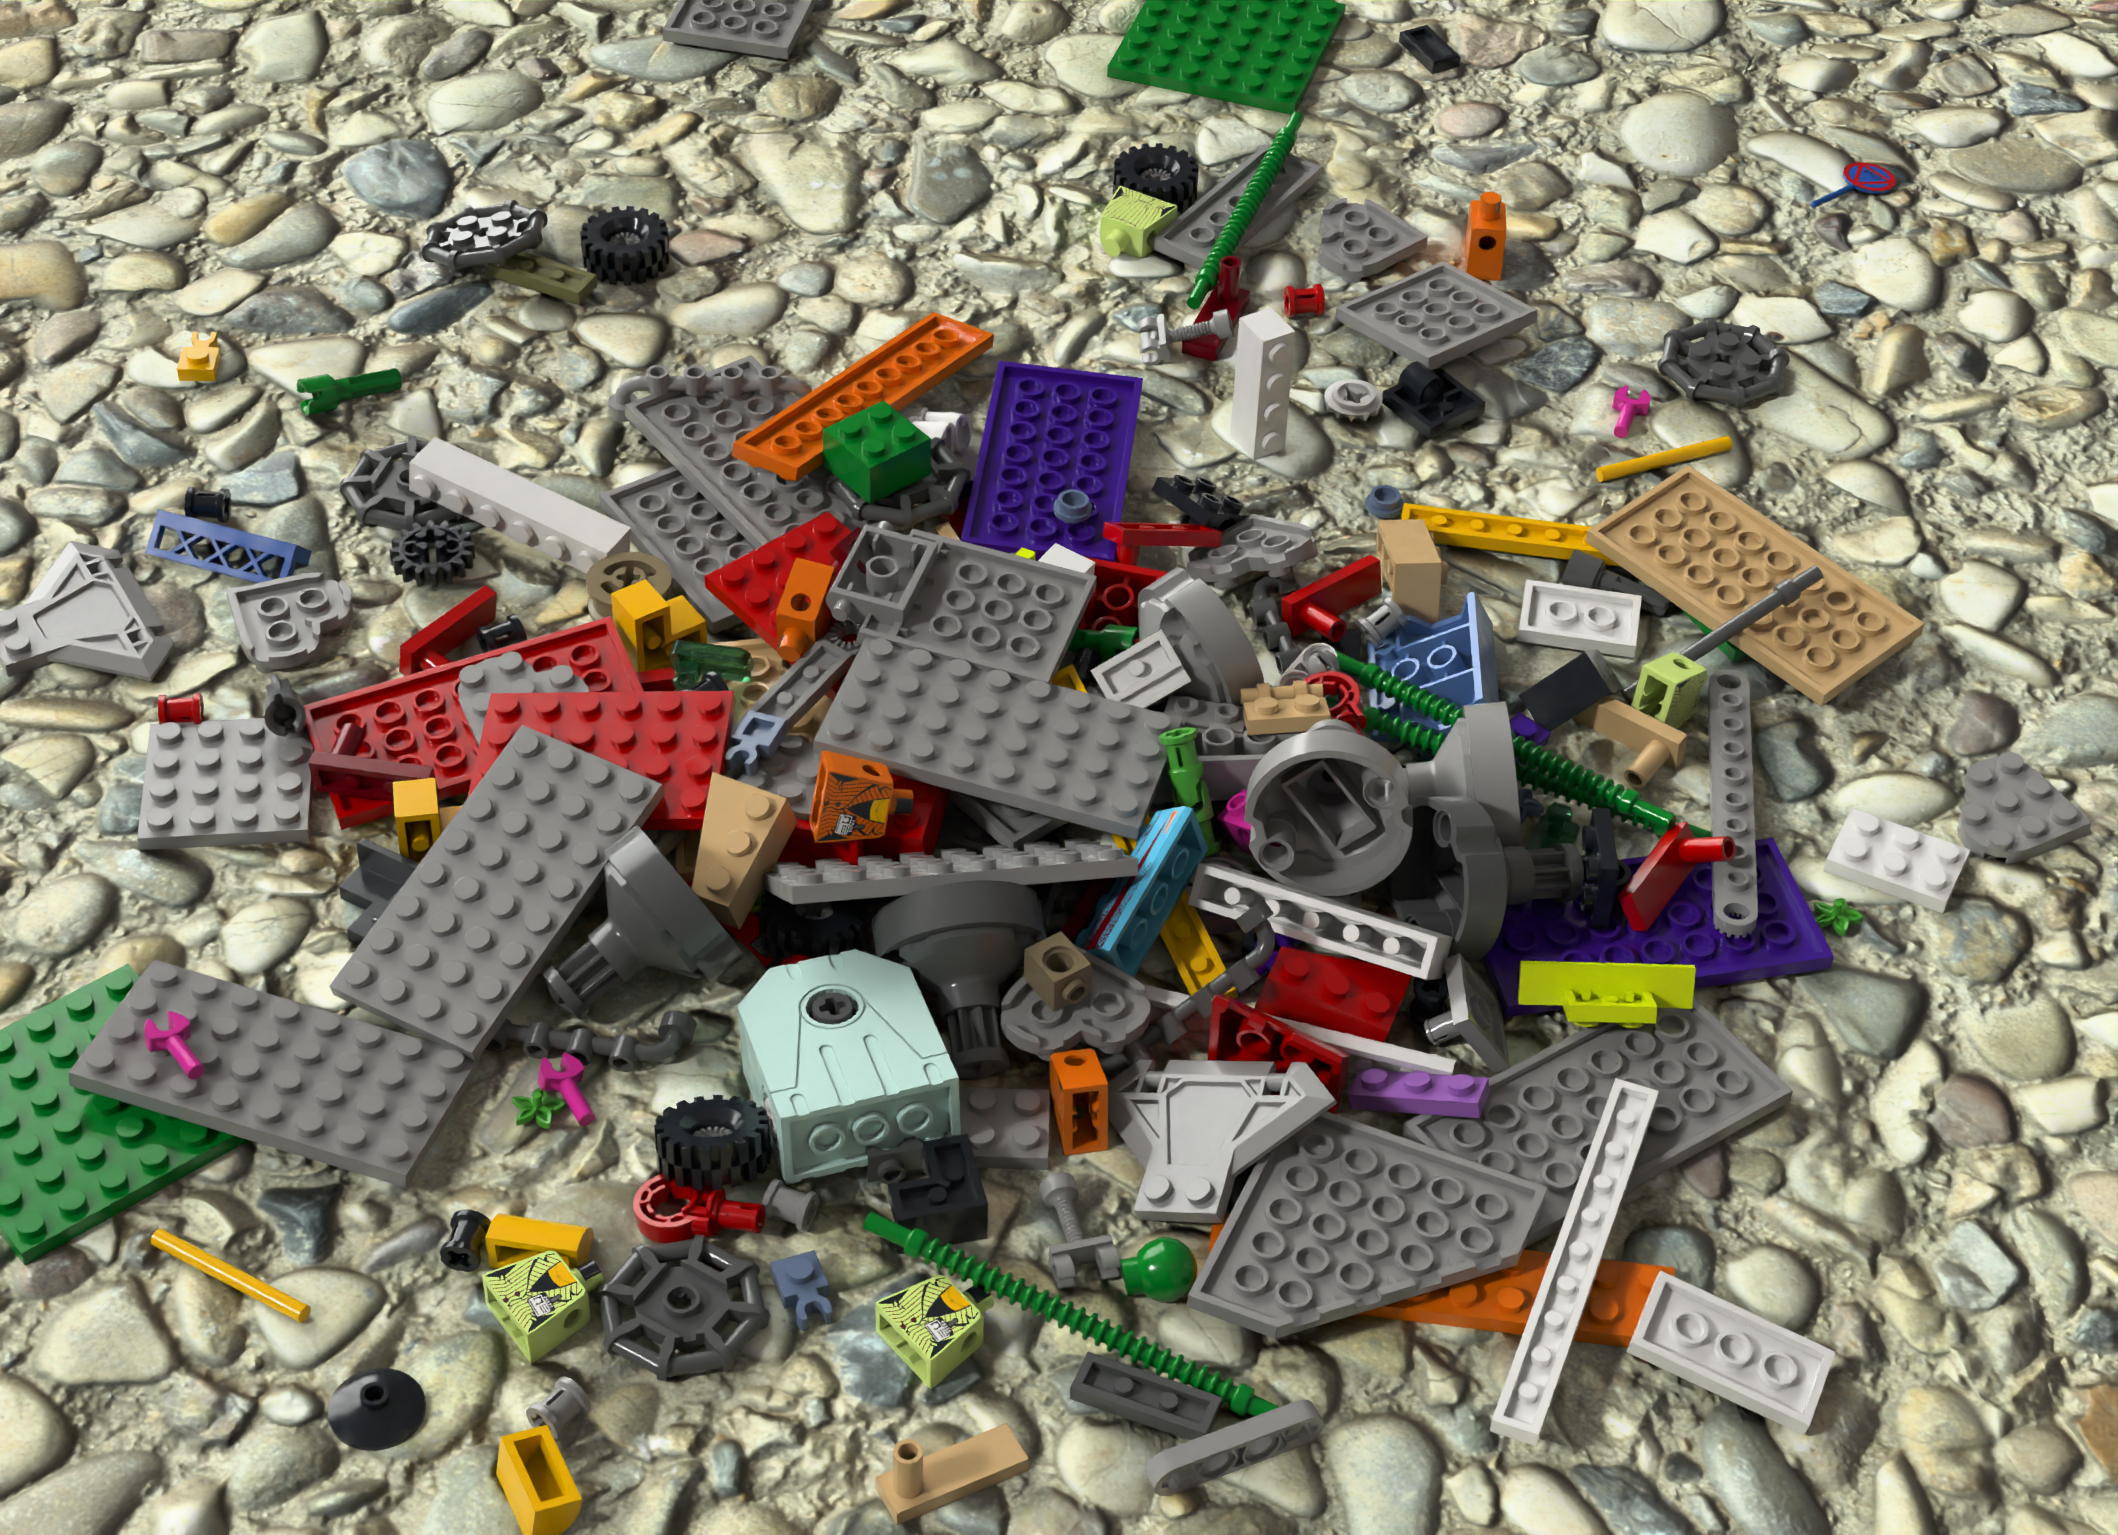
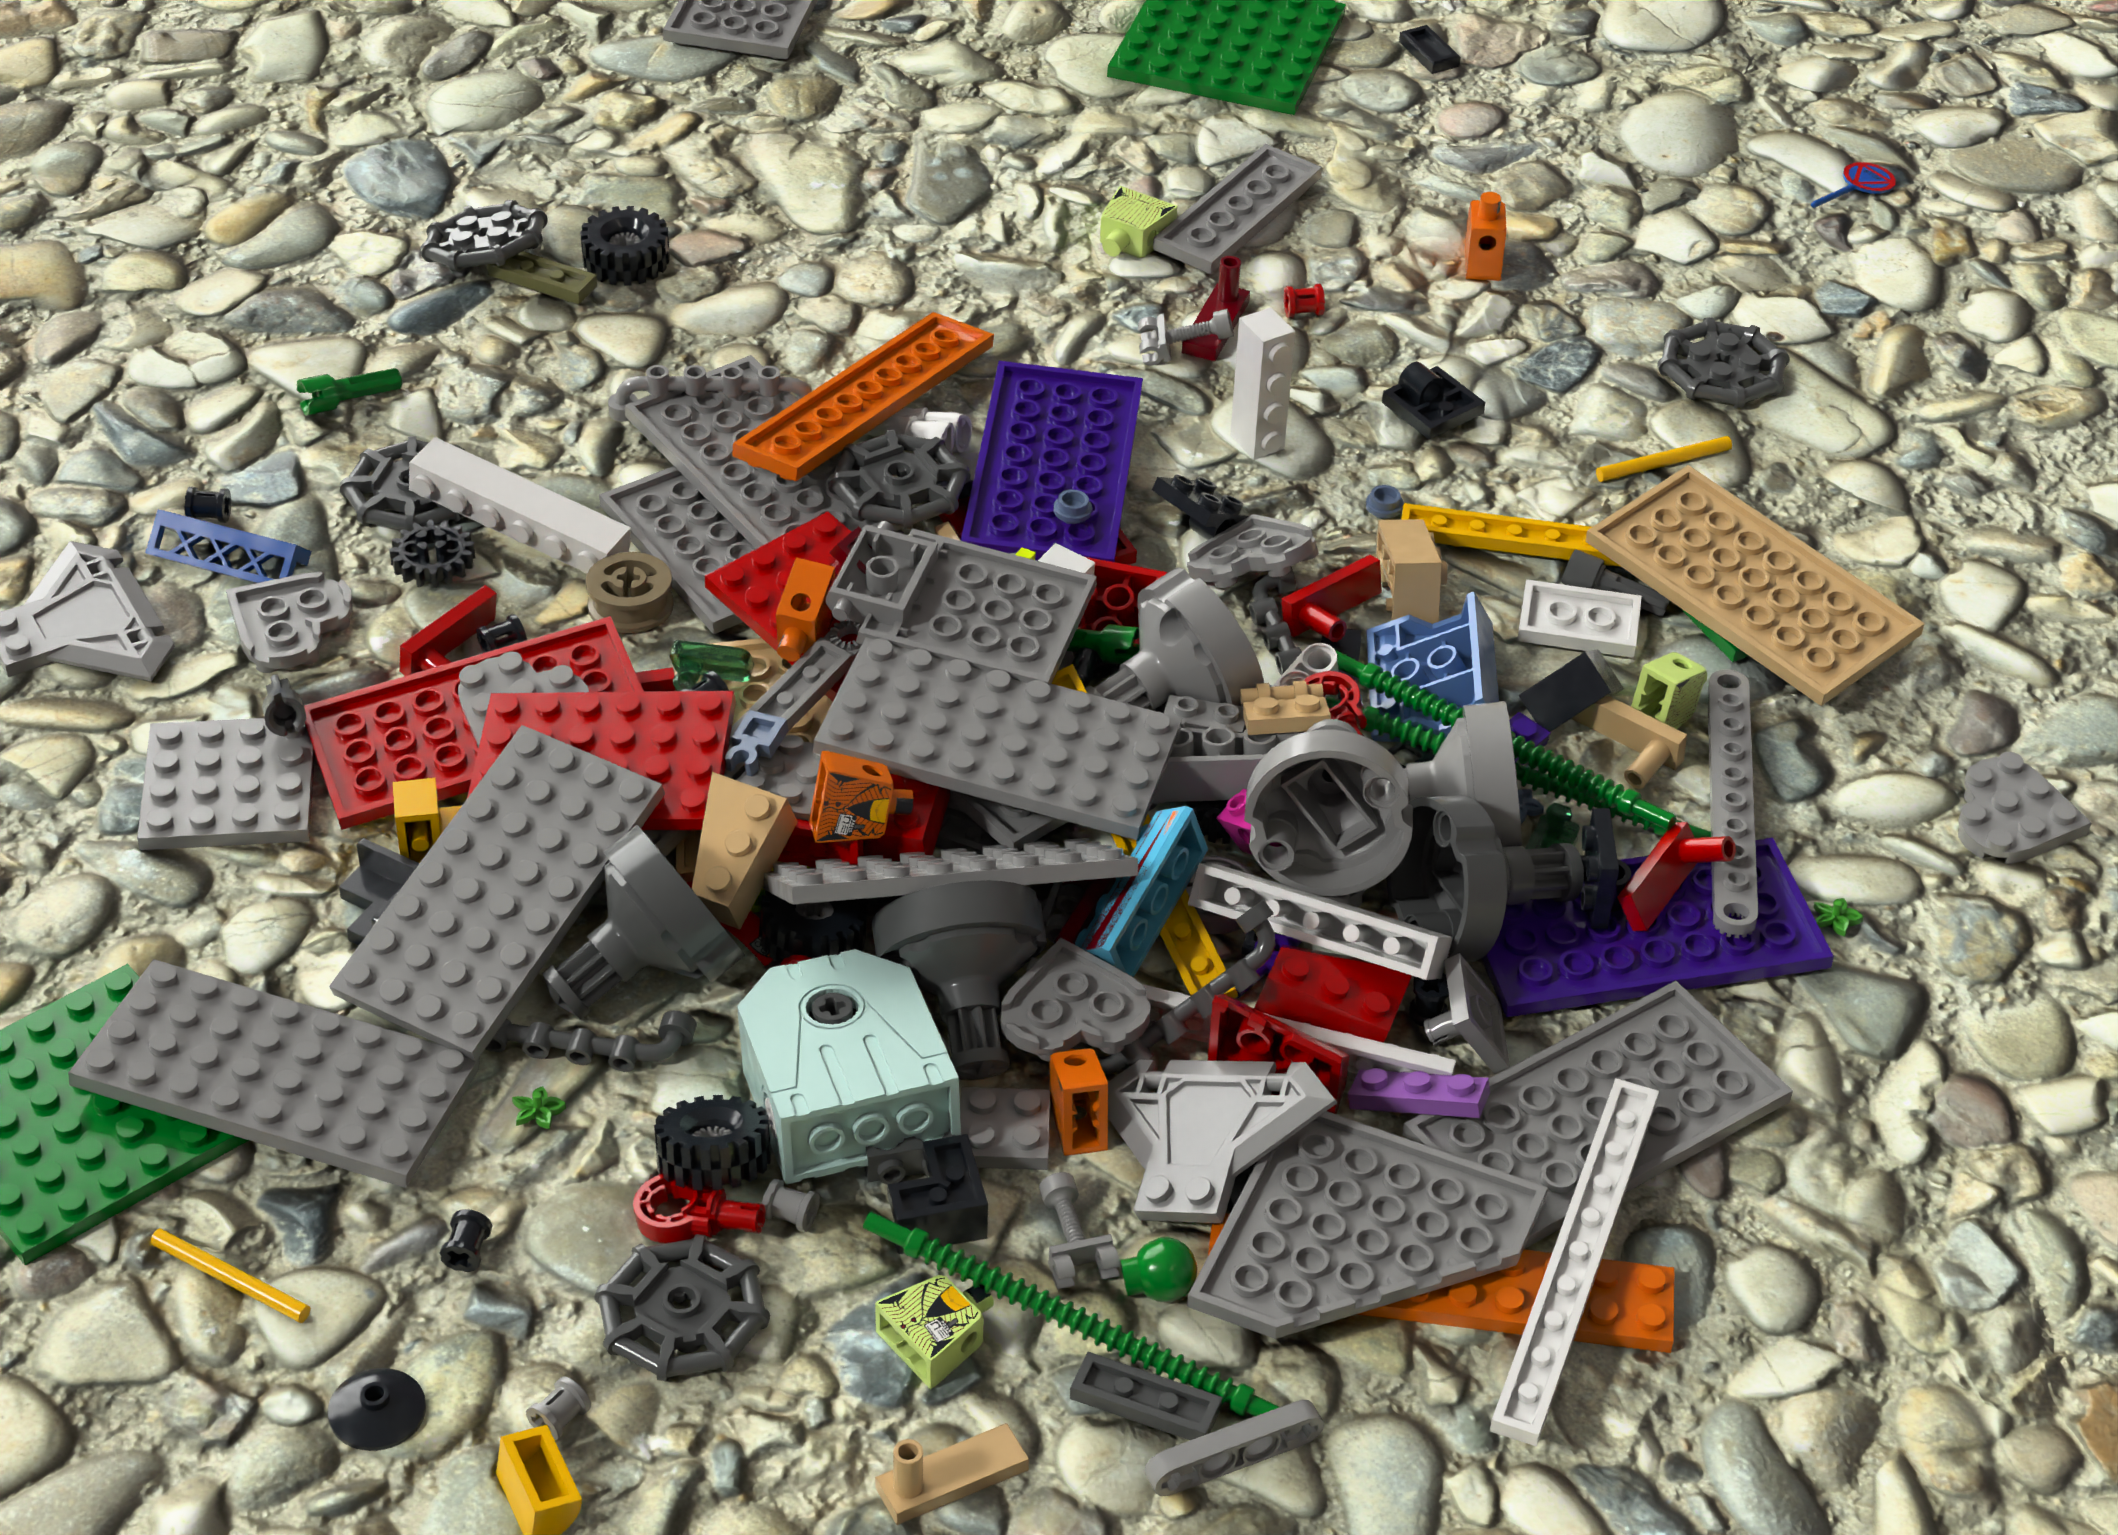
(174, 1042): dark pink bar -> none
(181, 709): red bush -> none
(201, 360): yellow plate -> none
(358, 776): dark red piece -> none
(518, 1238): yellow brick -> none
(541, 1300): yellowish green torso -> none
(566, 1083): dark pink bar -> none
(651, 624): yellow brick -> none
(802, 1285): sand blue plate -> none
(876, 452): green brick -> none
(1057, 971): dark tan brick -> none
(1133, 535): red piece -> none
(1142, 672): white plate -> none
(1159, 174): black bush -> none
(1186, 780): bright green piece -> none
(1246, 209): green hose -> none
(1316, 661): light grey hinge -> none
(1362, 397): white gear -> none
(1364, 239): light grey plate -> none
(1382, 622): light grey bush -> none
(1436, 315): light grey plate -> none
(1607, 991): neon yellow bracket -> none
(1628, 409): dark pink bar -> none
(1731, 1352): white plate -> none
(1784, 594): dark grey bar -> none
(1897, 860): white plate -> none

